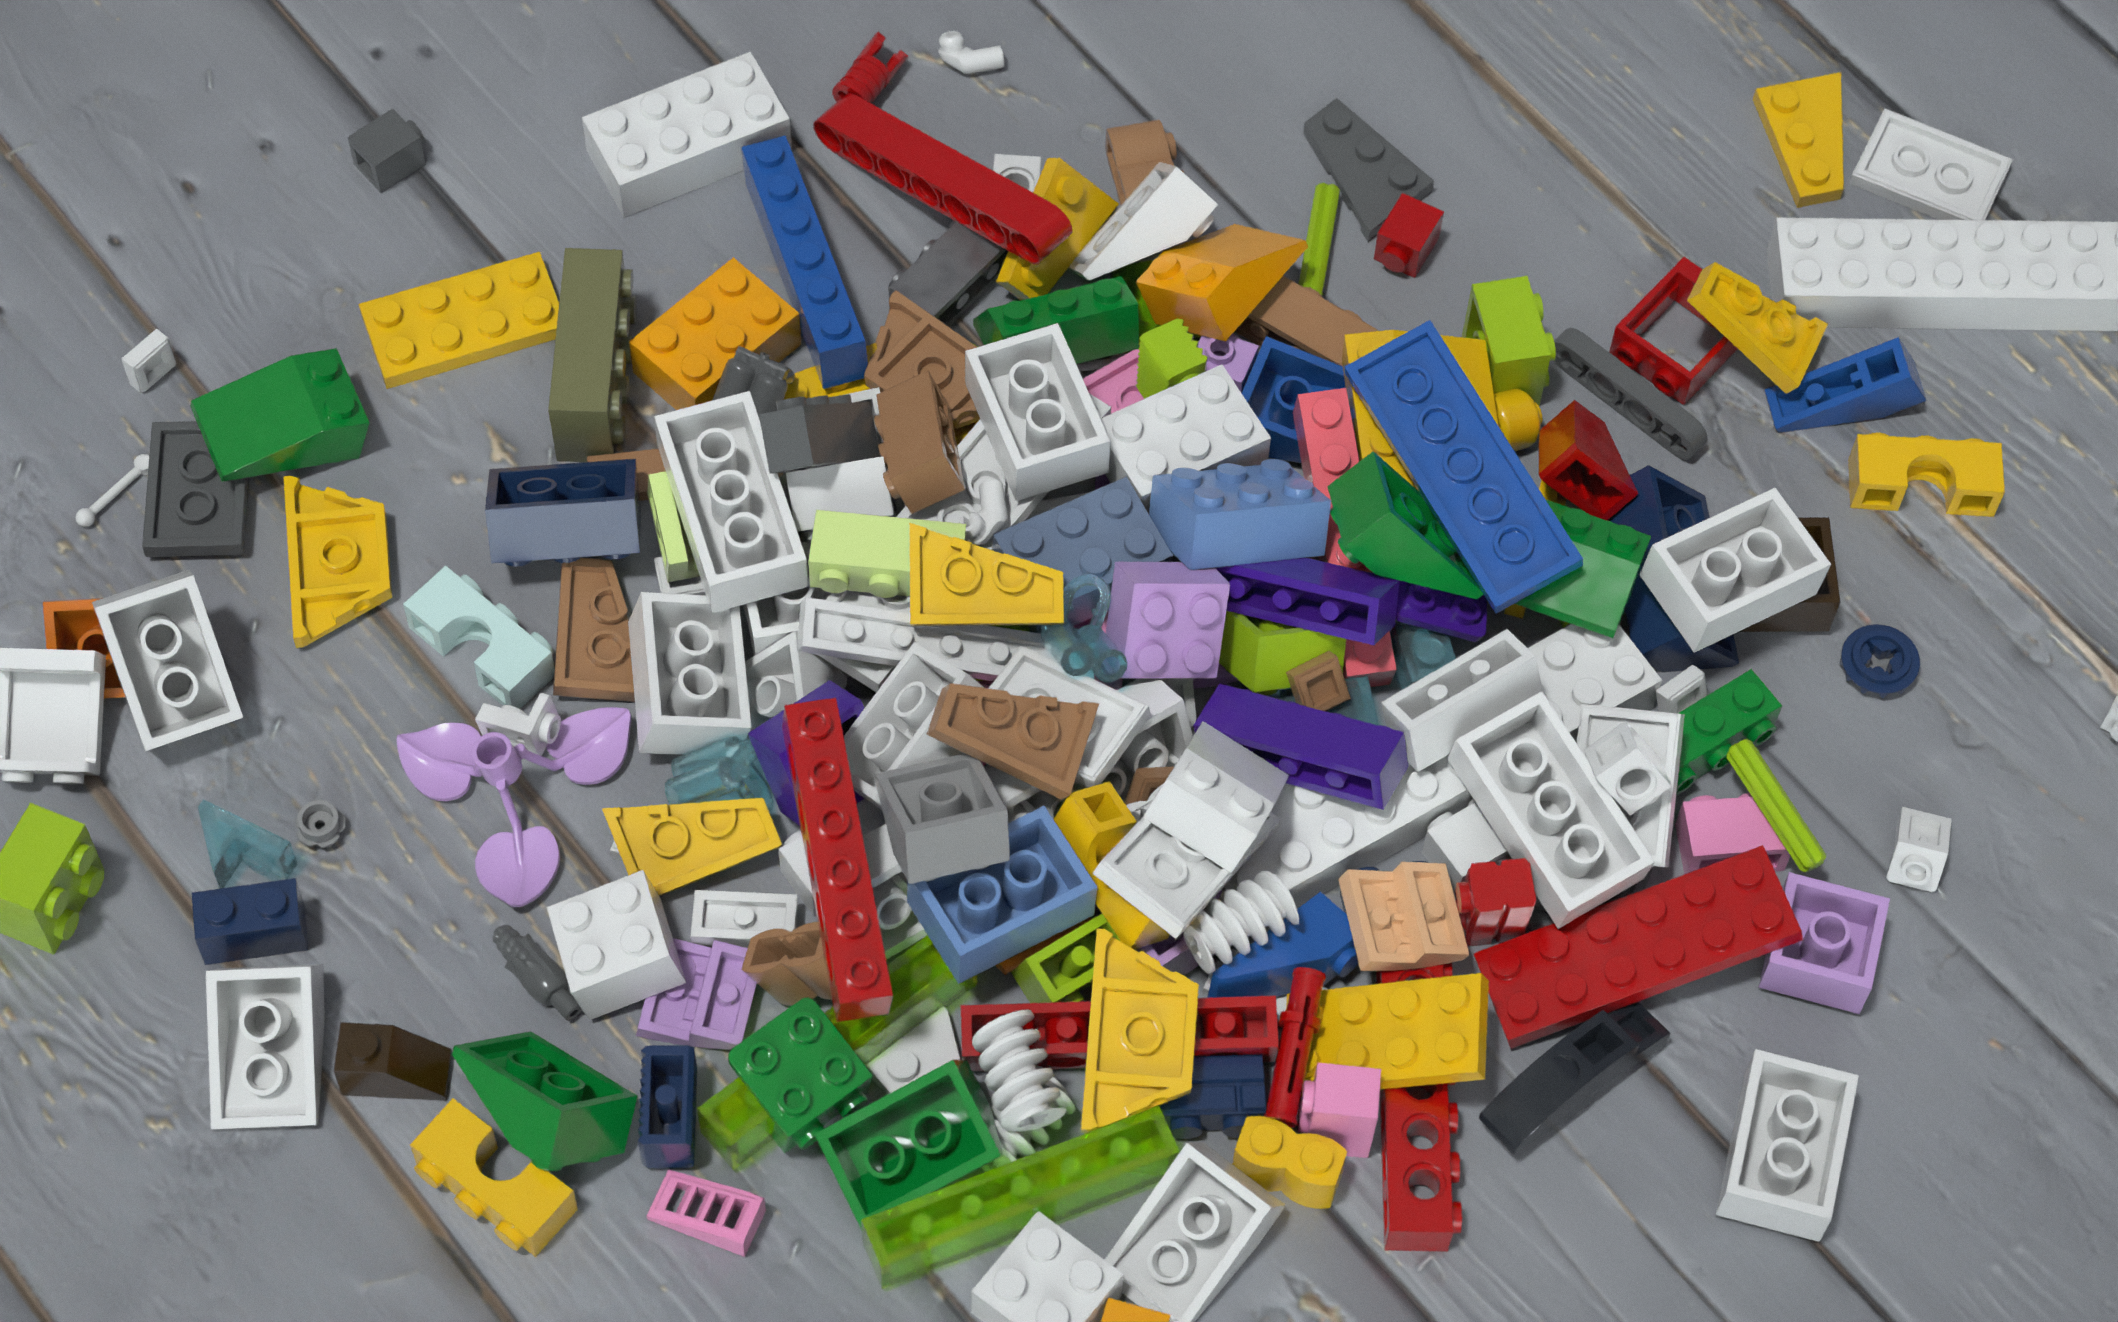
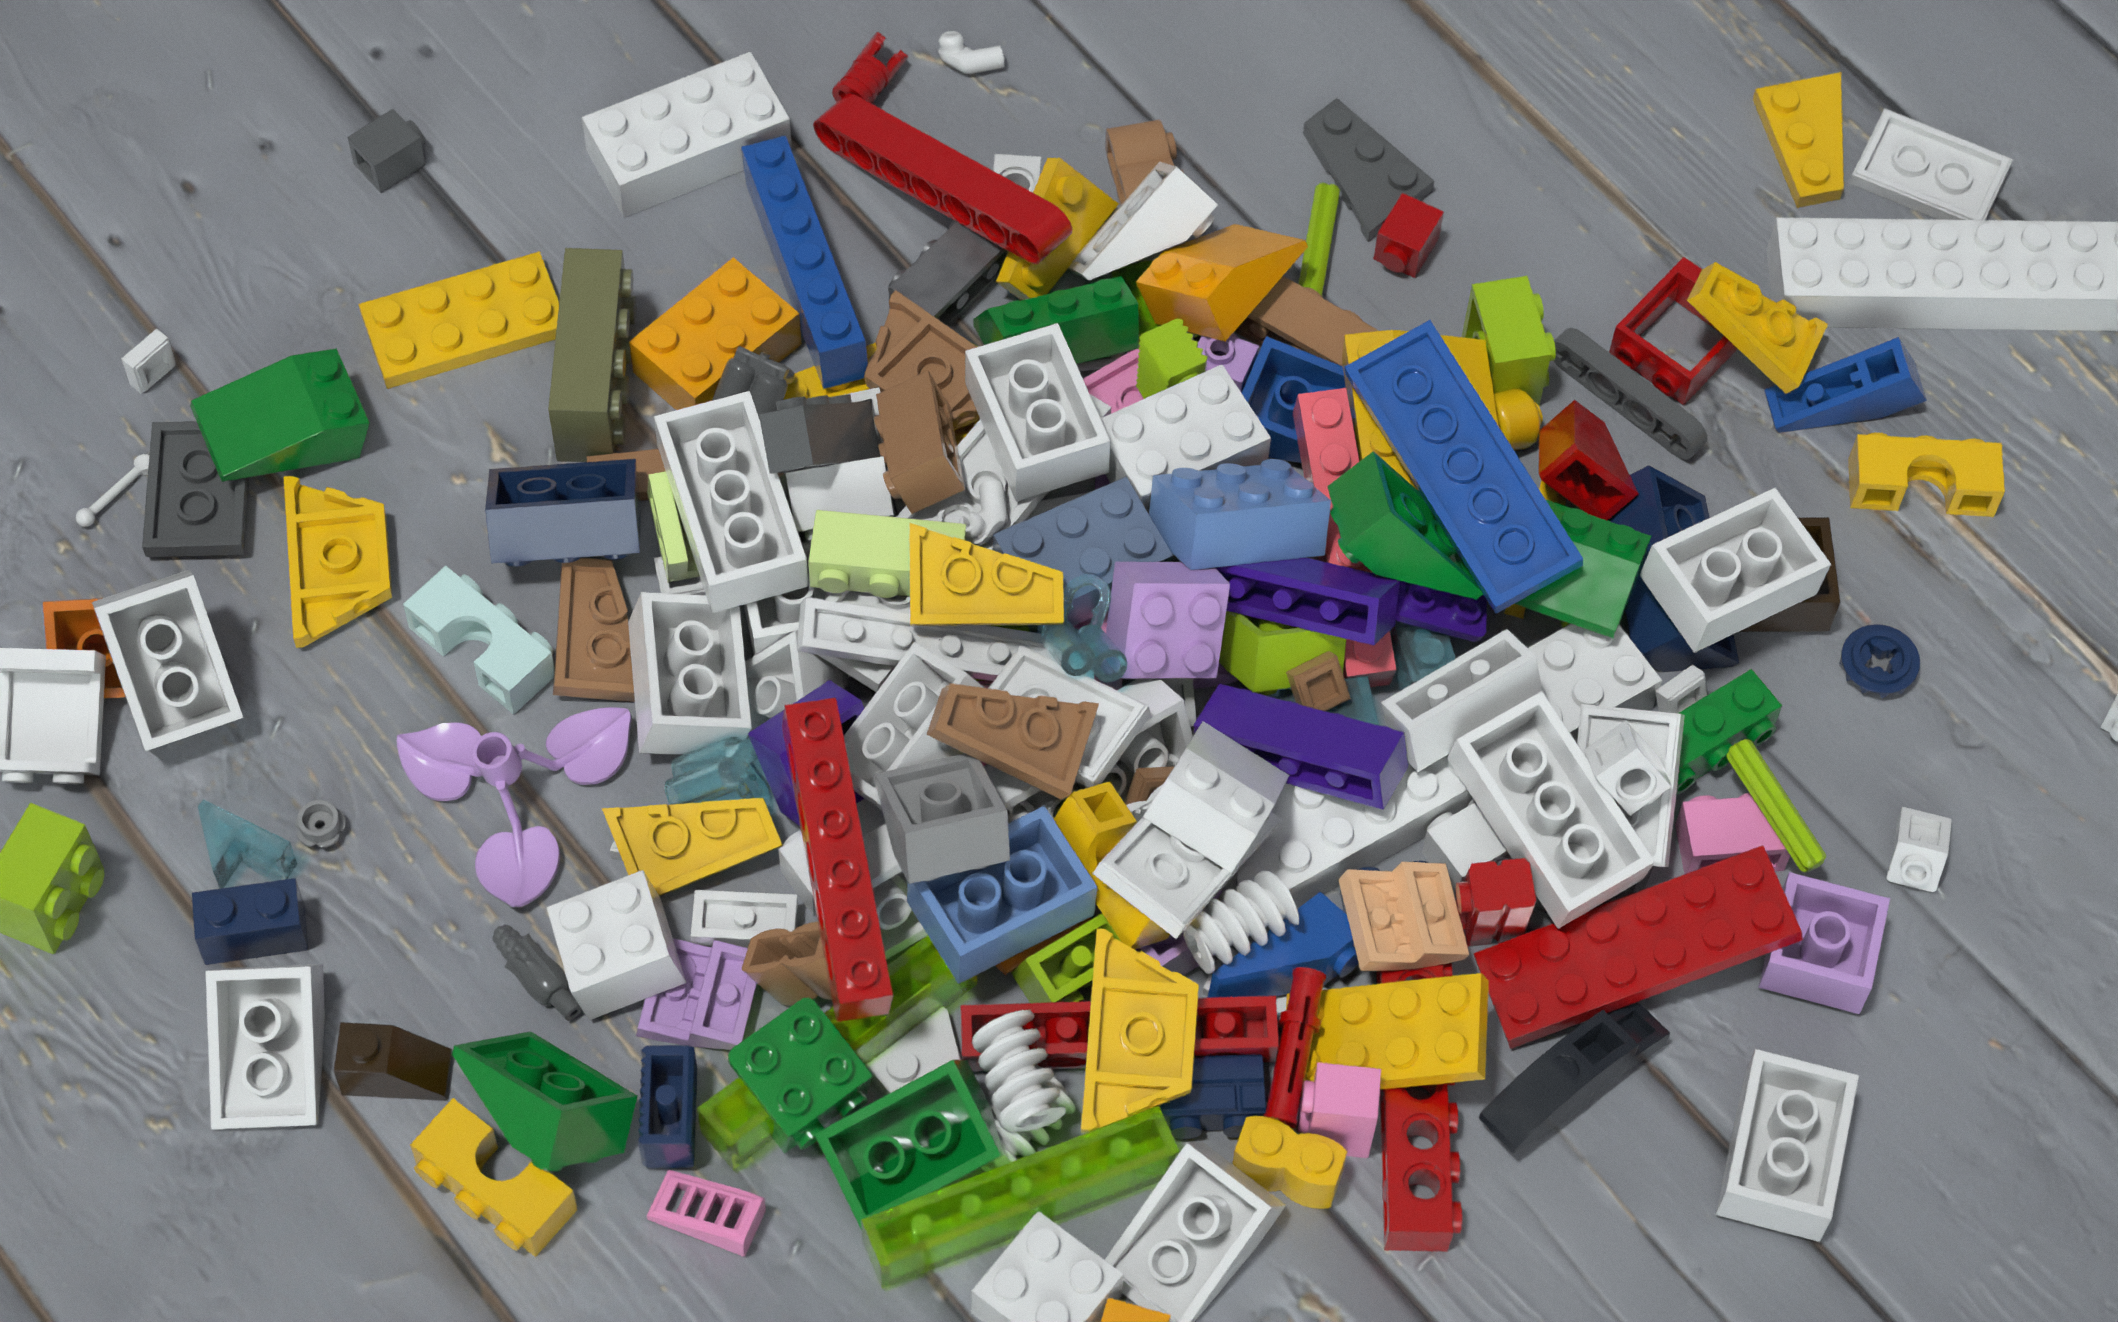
(531, 731): white bracket -> none

